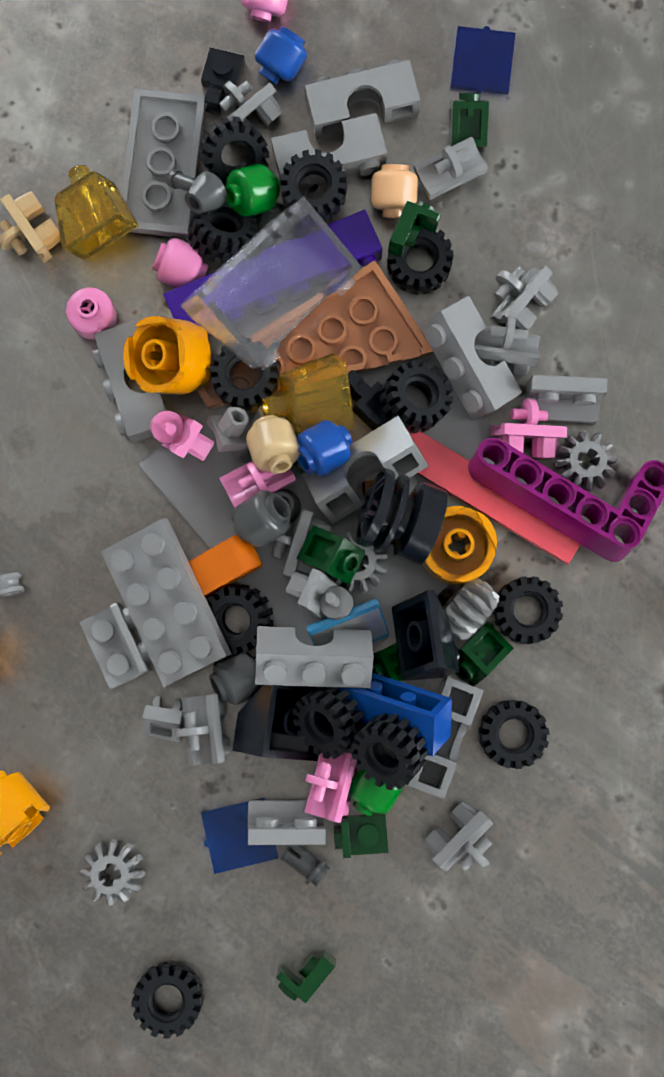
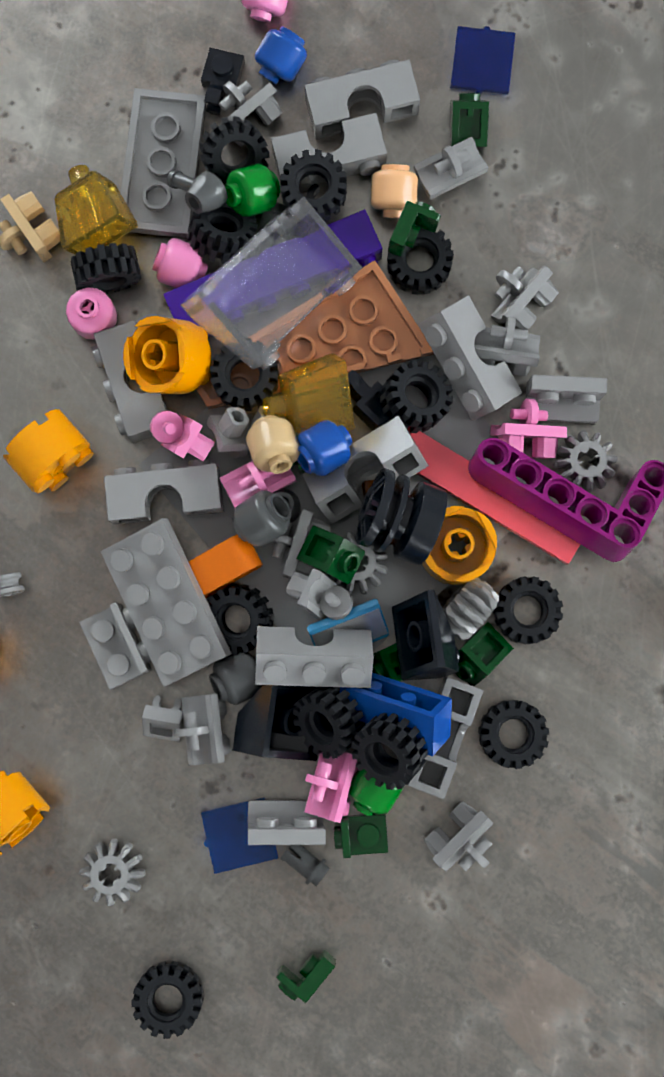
(47, 452): none -> light orange brick
(106, 267): none -> black tyre
(131, 492): none -> light grey arch

